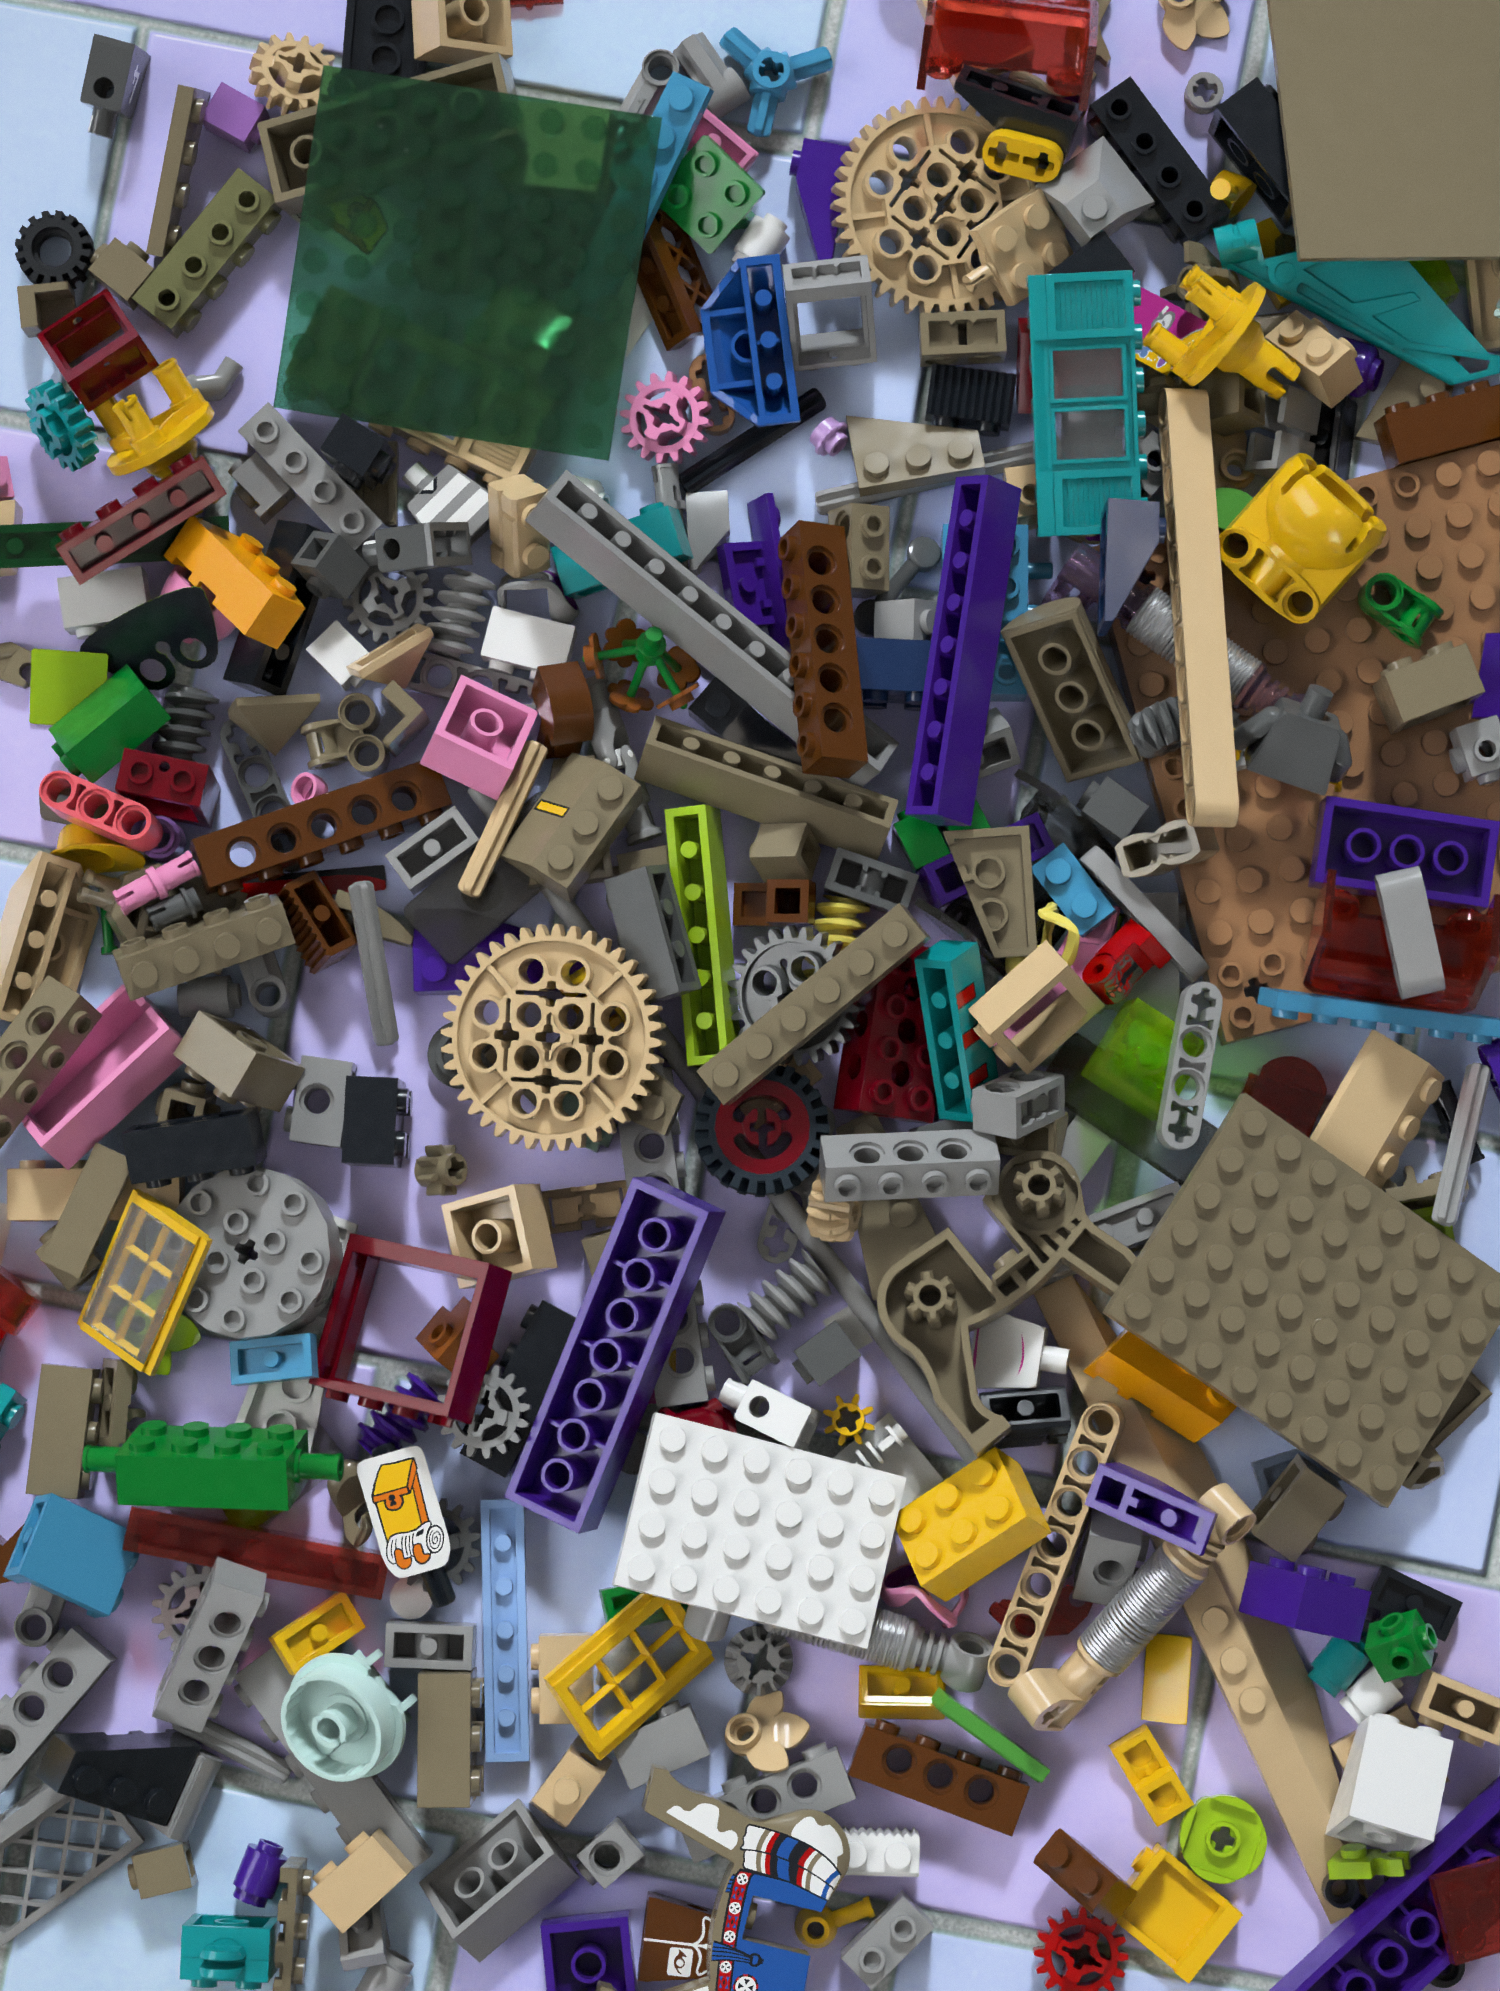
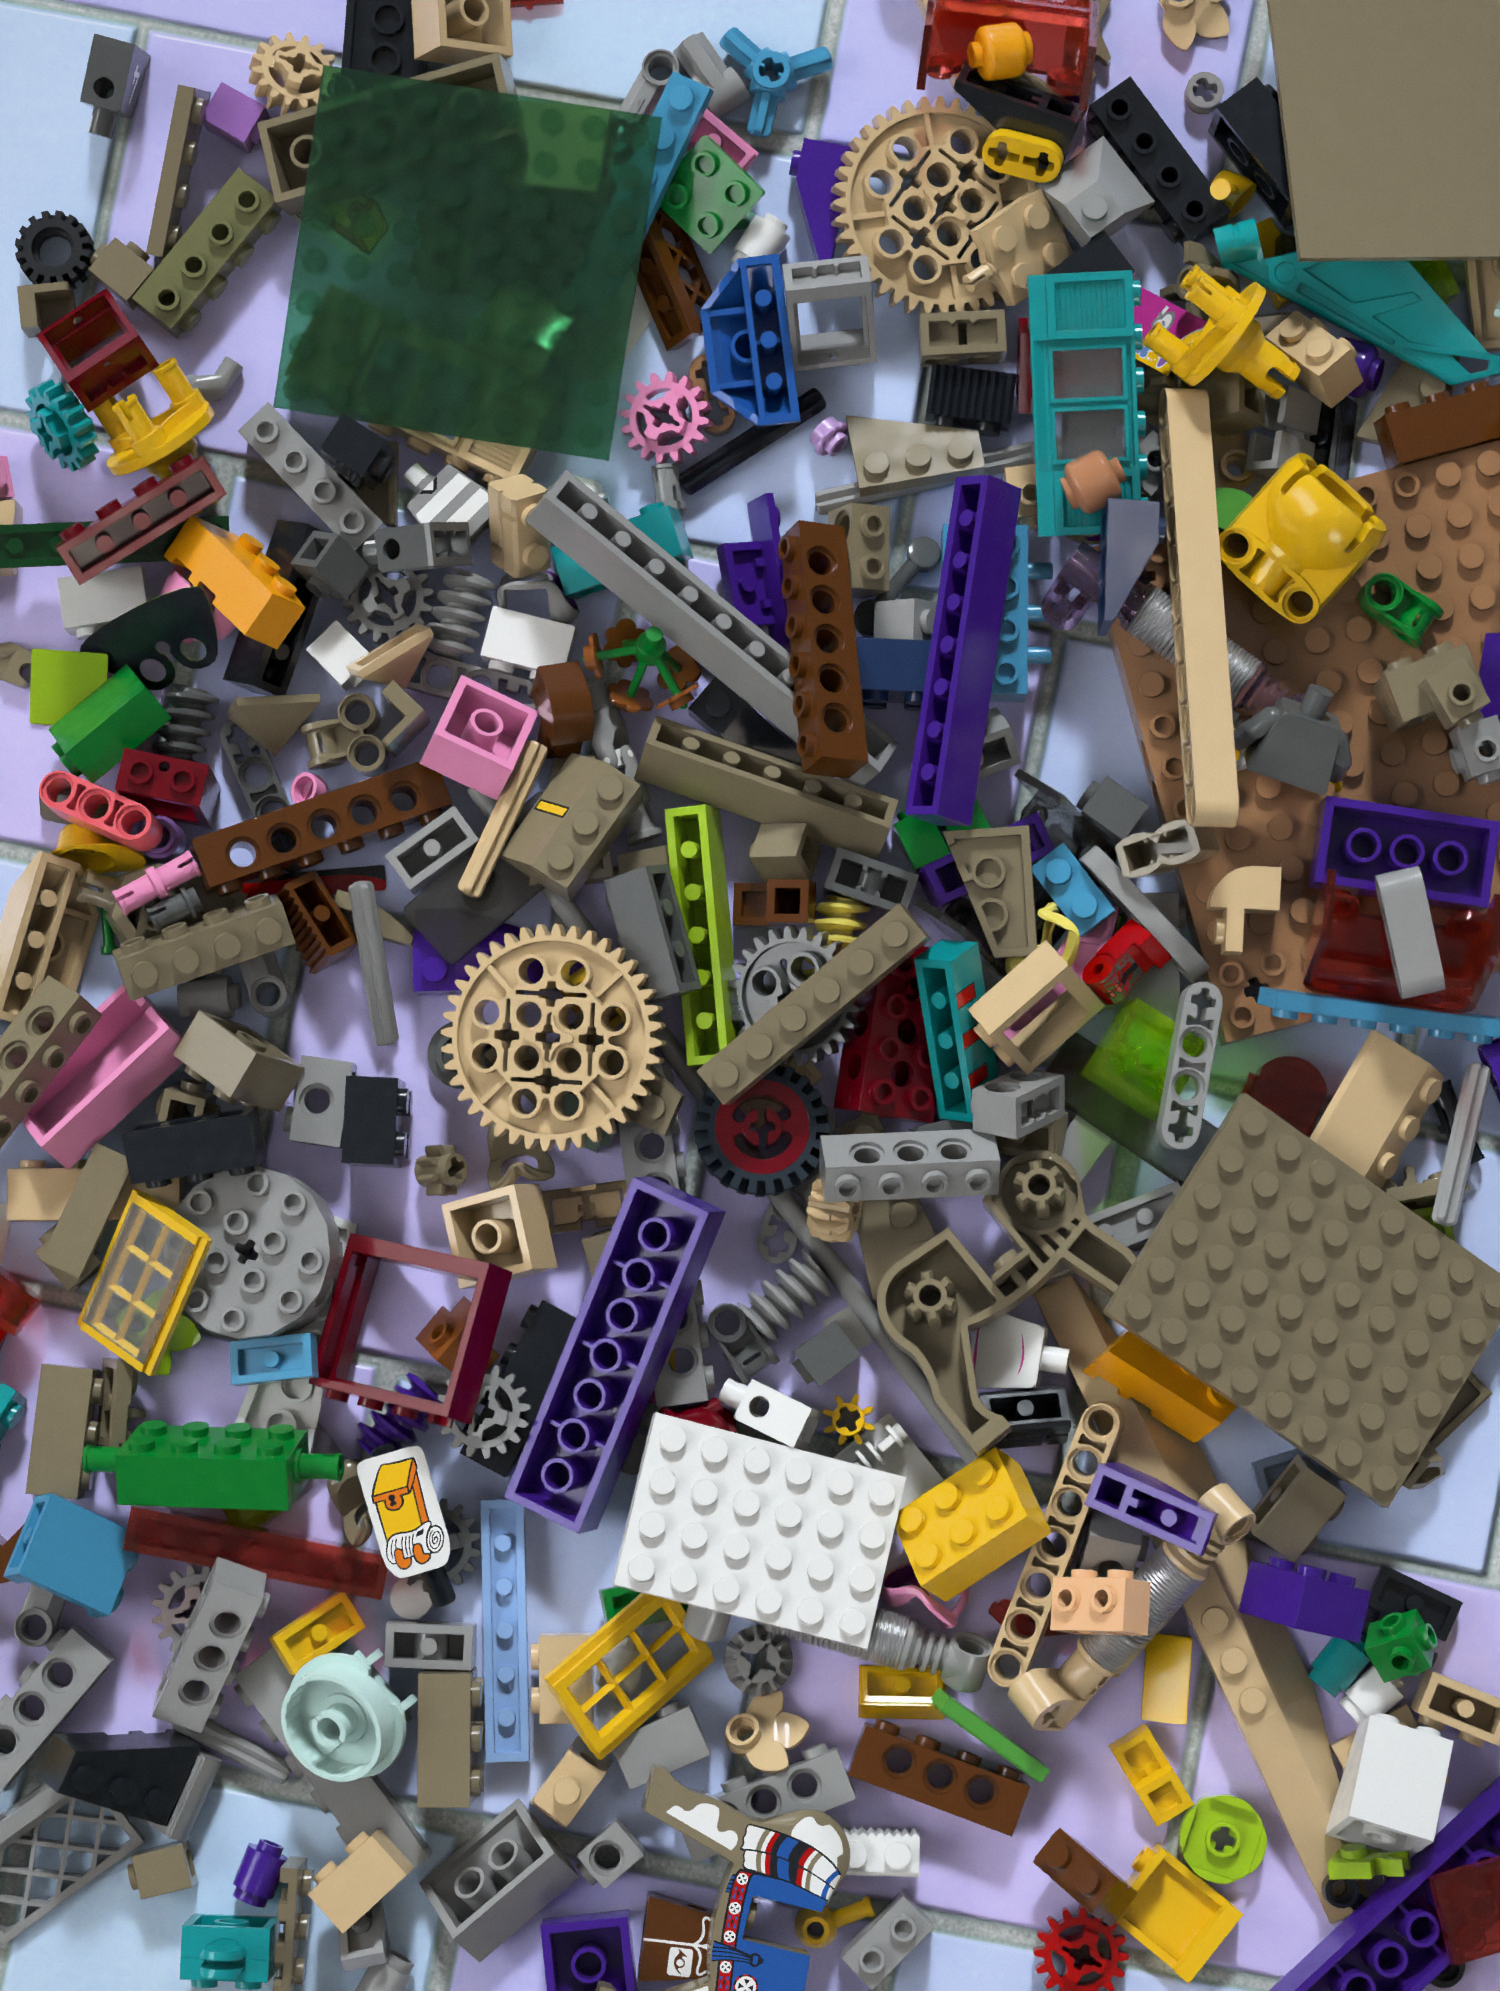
(260, 486): light grey brick -> none
(501, 1151): none -> dark tan piece
(706, 525): light grey slope -> none
(1000, 51): none -> light orange head
(1071, 688): dark tan brick -> none
(1092, 481): none -> nougat head
(1100, 1604): none -> light nougat brick
(1156, 729): dark grey gear -> none
(1240, 892): none -> tan brick
(1455, 694): none -> dark tan brick

